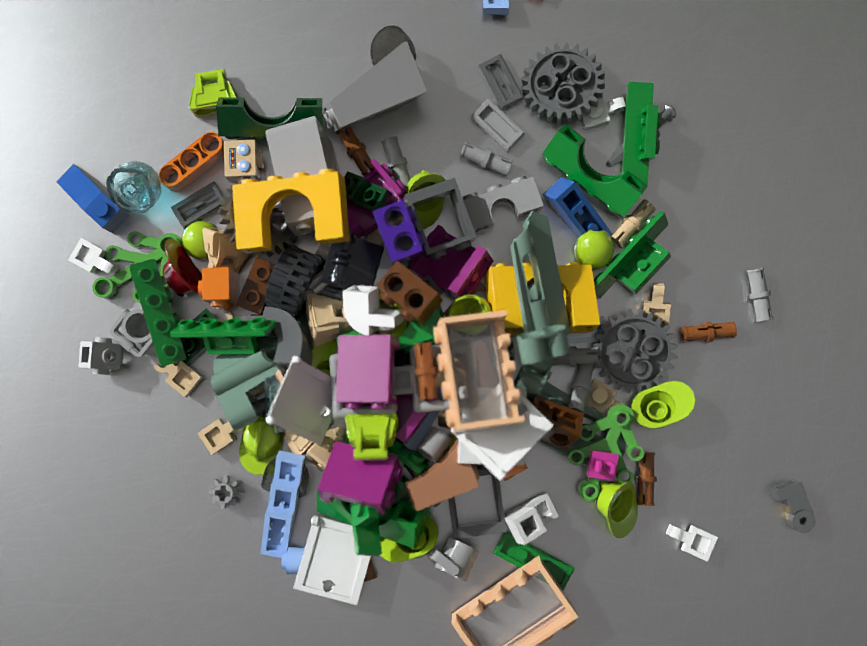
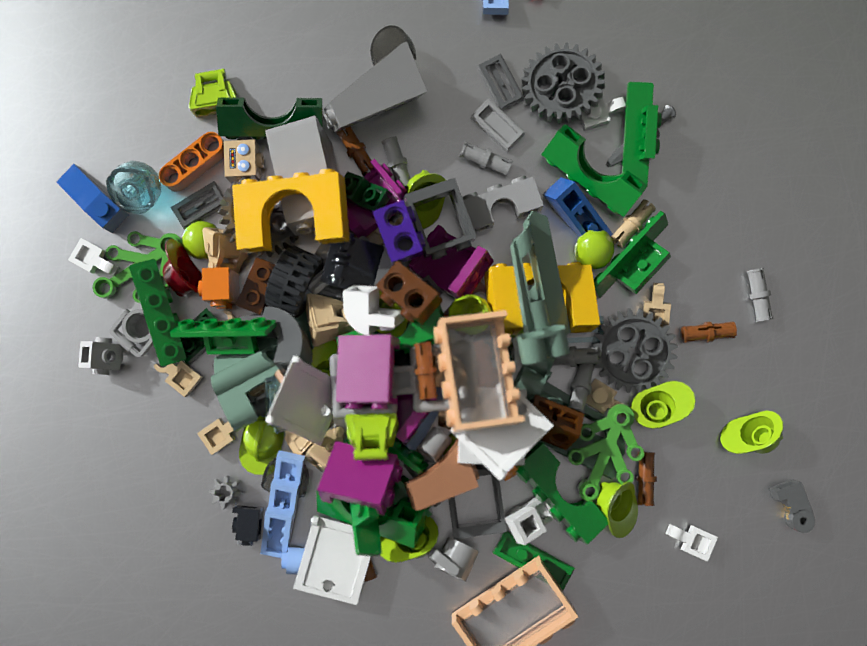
(247, 524): none -> black brick
(582, 517): none -> green arch
(602, 465): dark pink tile -> none
(754, 432): none -> lime piece

